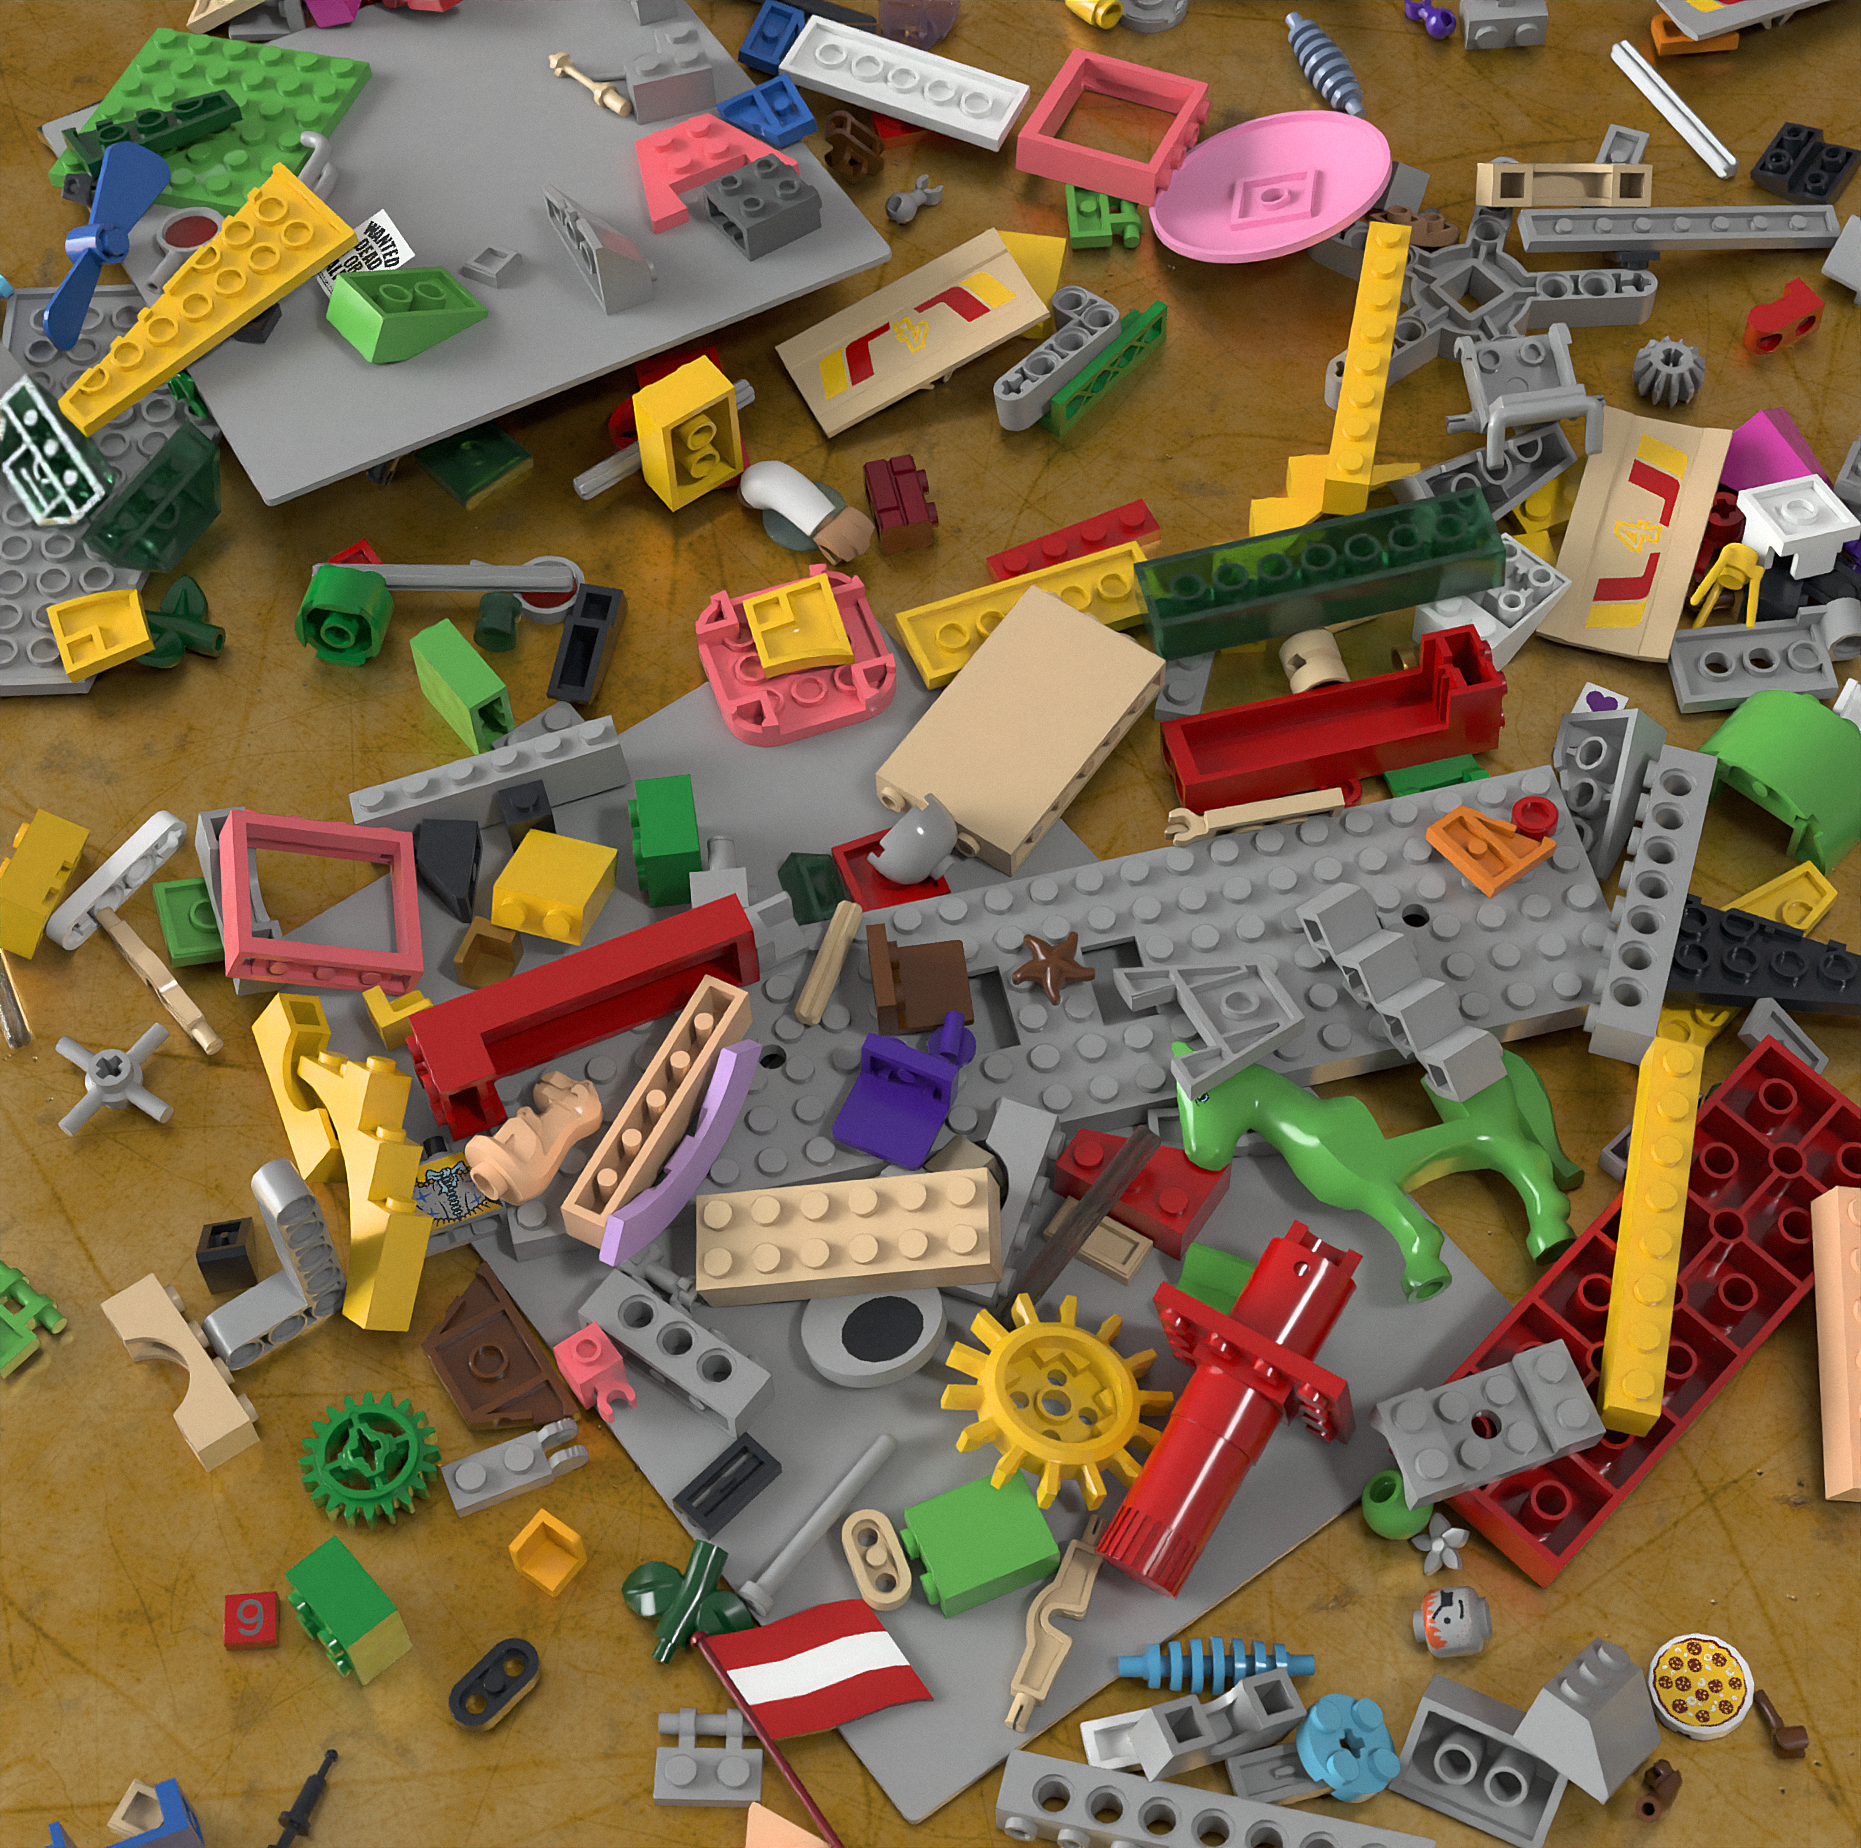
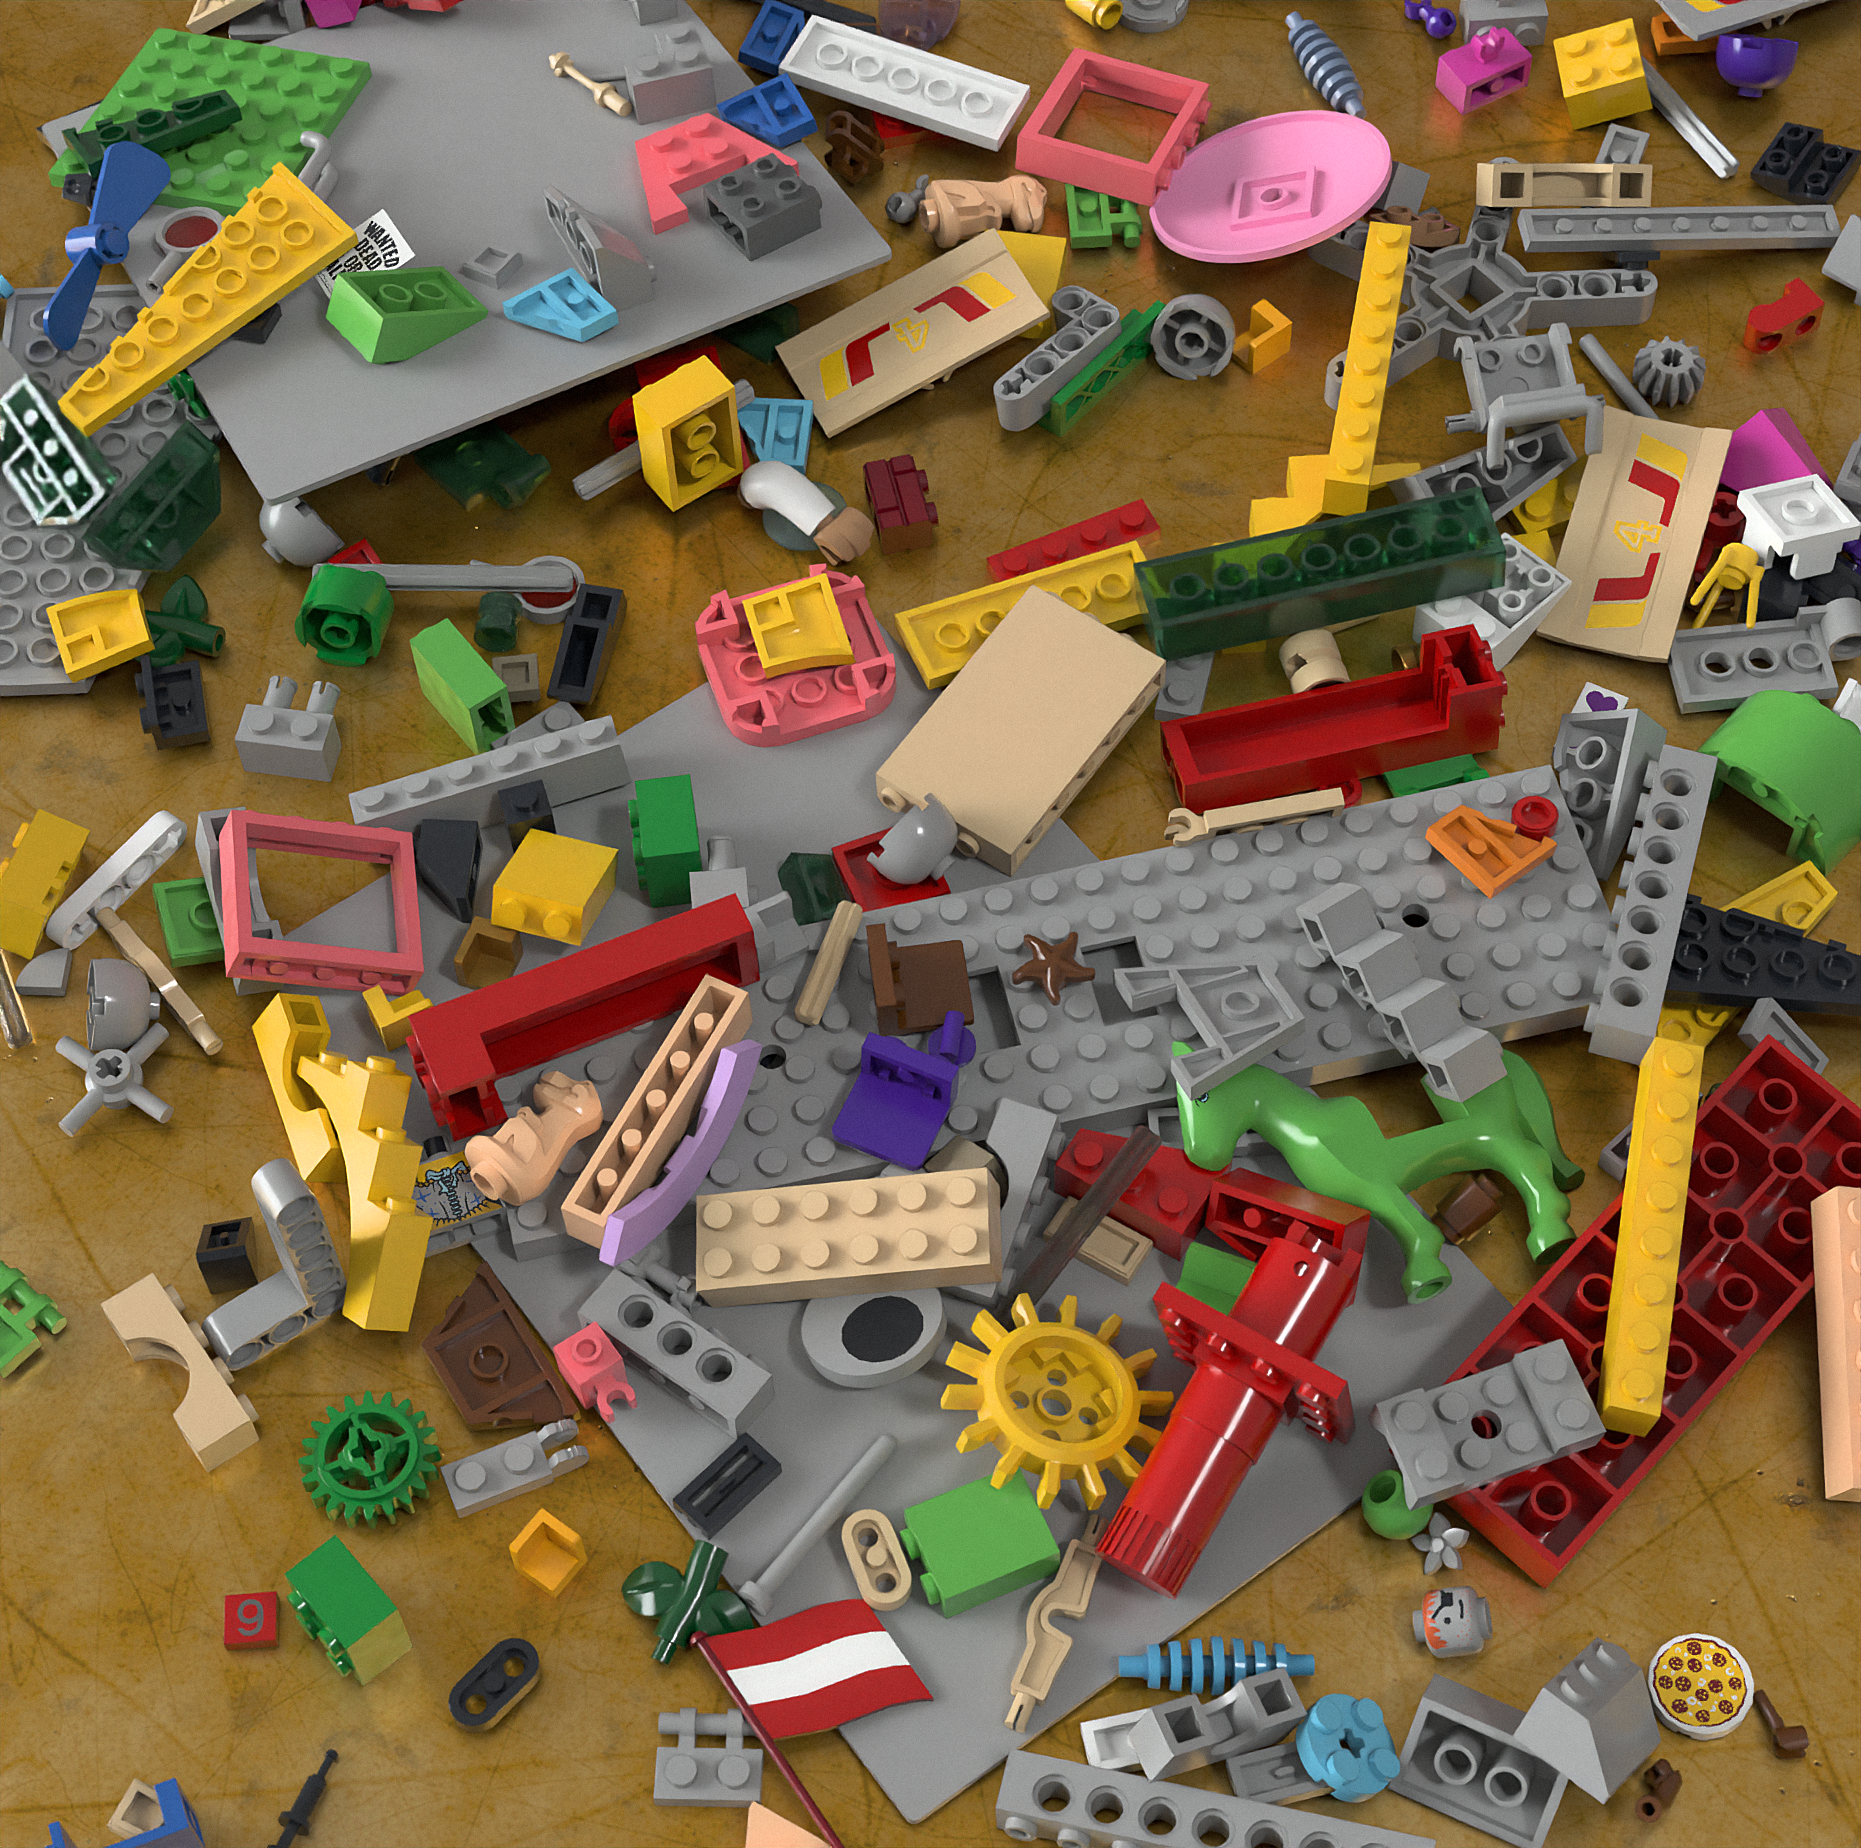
(46, 974): none -> light grey tile
(118, 1004): none -> light grey cylinder
(174, 703): none -> black bracket
(289, 740): none -> light grey brick
(297, 533): none -> light grey cylinder
(517, 482): none -> clear green cone
(520, 676): none -> dark tan tile
(563, 307): none -> medium azure wing
(763, 332): none -> clear green panel
(778, 430): none -> medium azure wing
(968, 207): none -> light nougat animal
(1193, 336): none -> light grey cylinder
(1254, 1208): none -> red wedge
(1265, 340): none -> light orange panel
(1467, 1208): none -> reddish brown brick
(1483, 70): none -> dark pink brick
(1602, 74): none -> yellow brick
(1616, 377): none -> light grey bar
(1755, 62): none -> dark purple cylinder

